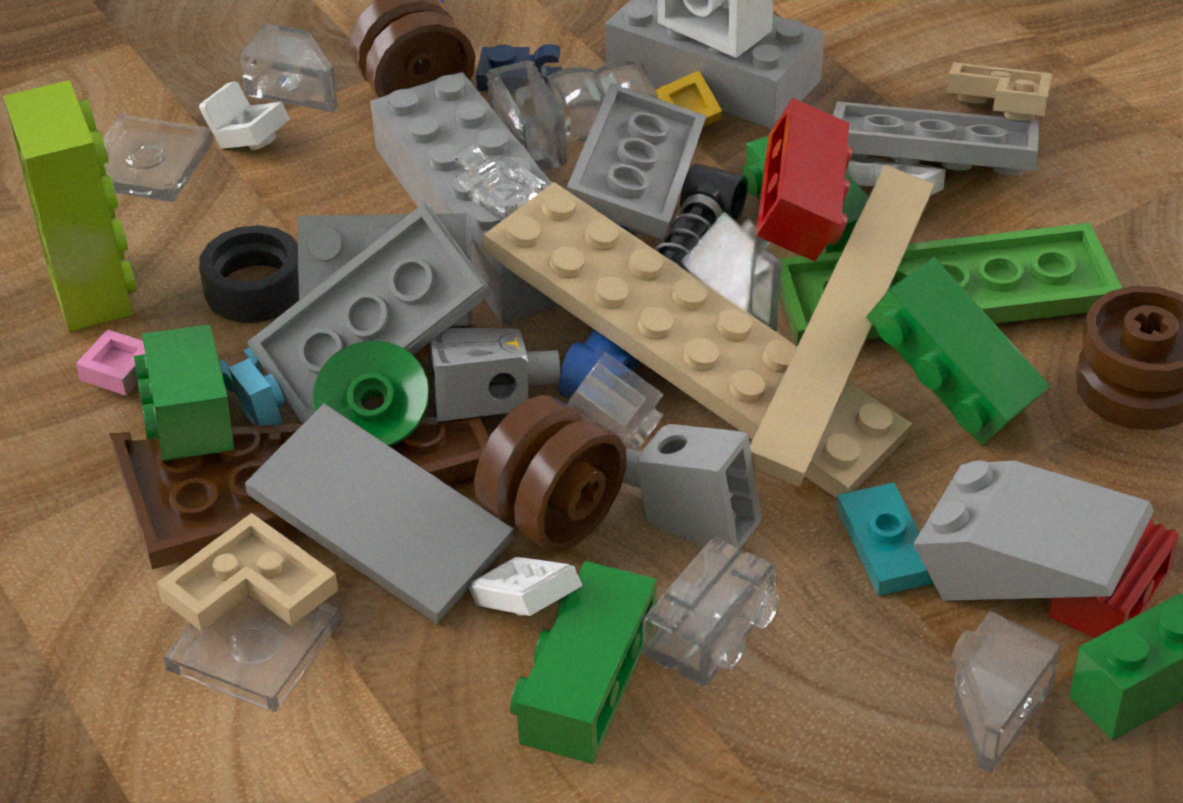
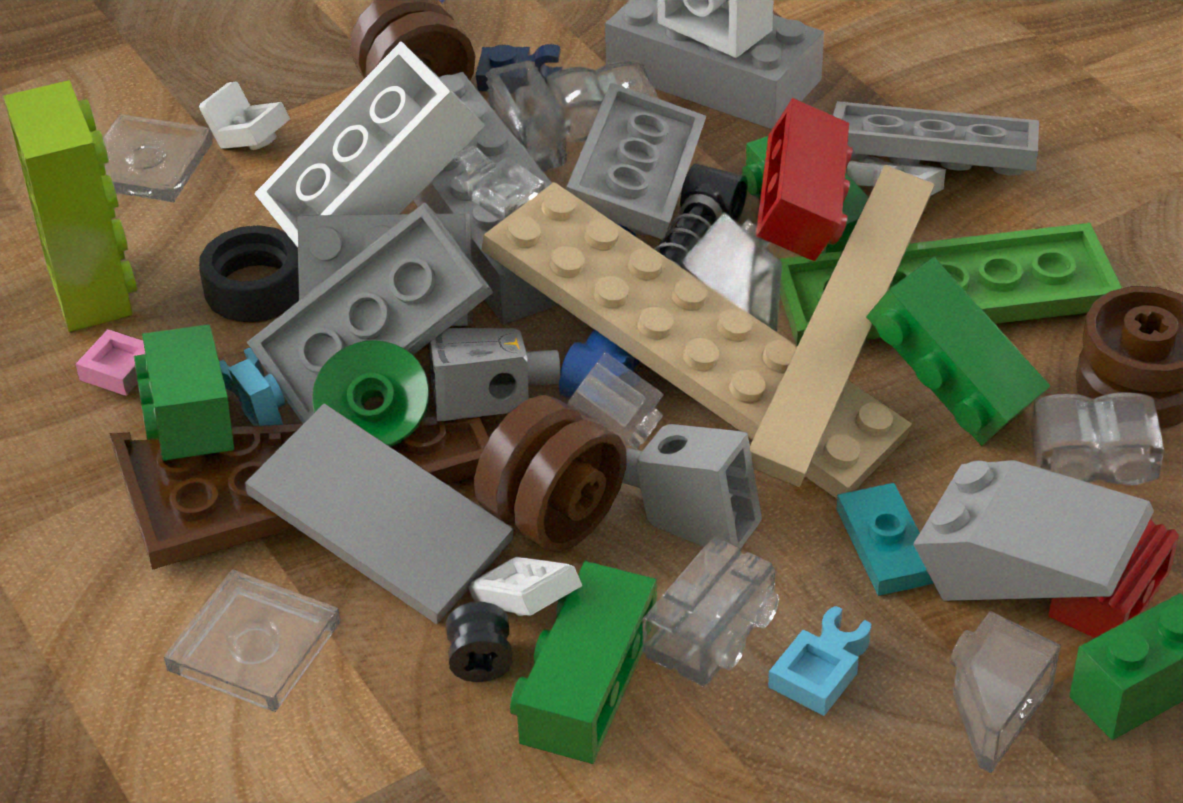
(243, 563): tan plate -> none
(288, 68): clear slope -> none
(373, 147): none -> white brick
(479, 642): none -> black wheel
(693, 94): yellow plate -> none
(820, 668): none -> medium azure plate
(1015, 91): tan plate -> none
(1098, 438): none -> clear brick

